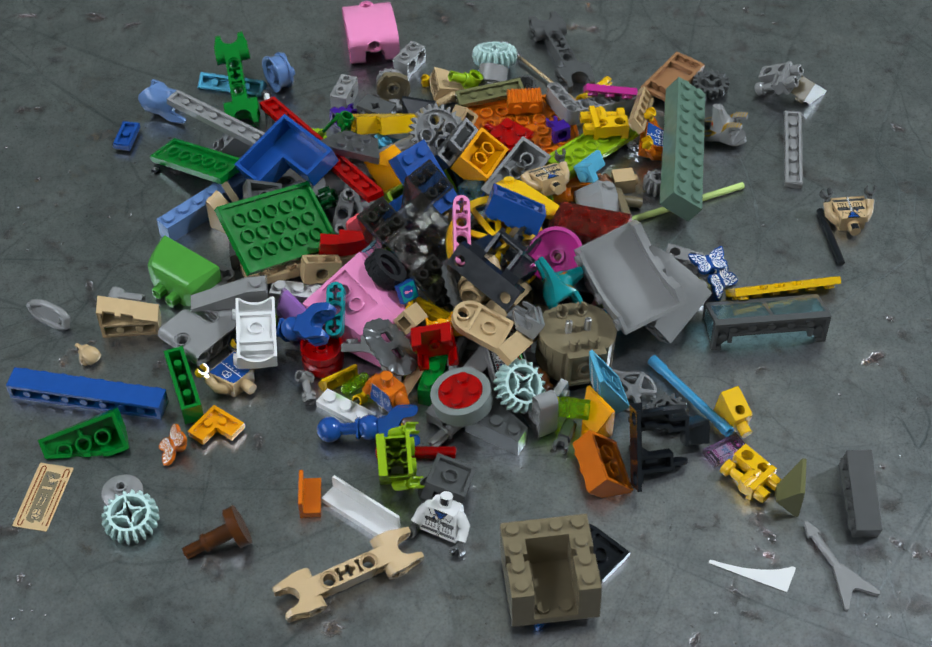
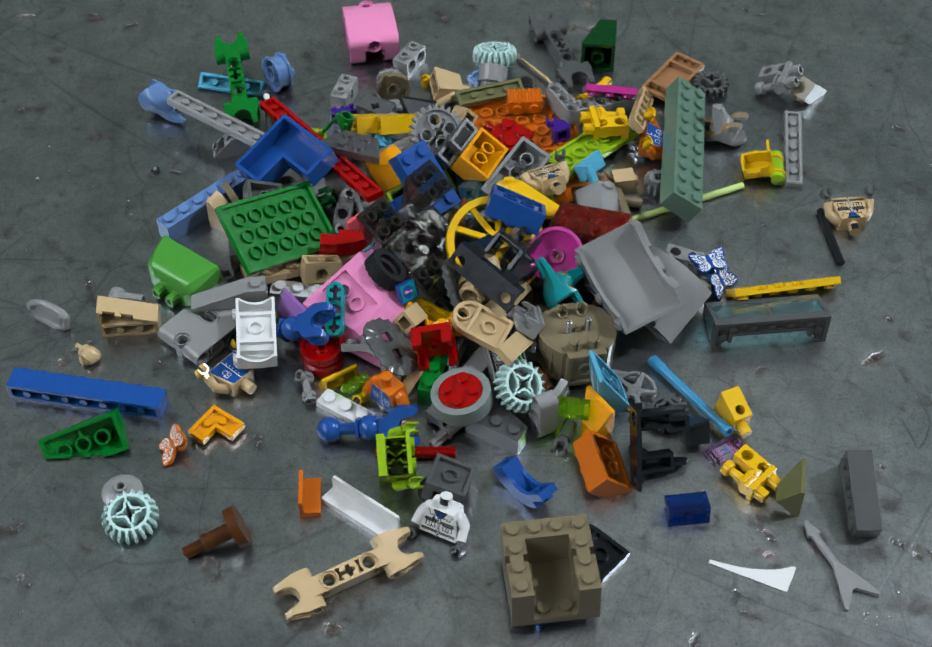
(43, 497): sticker -> none
(126, 135): blue plate -> none
(183, 384): green brick -> none
(196, 160): green plate -> none
(458, 230): bright pink beam -> none
(467, 80): lime pin -> none
(521, 484): none -> blue arch
(599, 46): none -> dark green slope
(687, 509): none -> clear blue hinge
(764, 164): none -> yellow piece

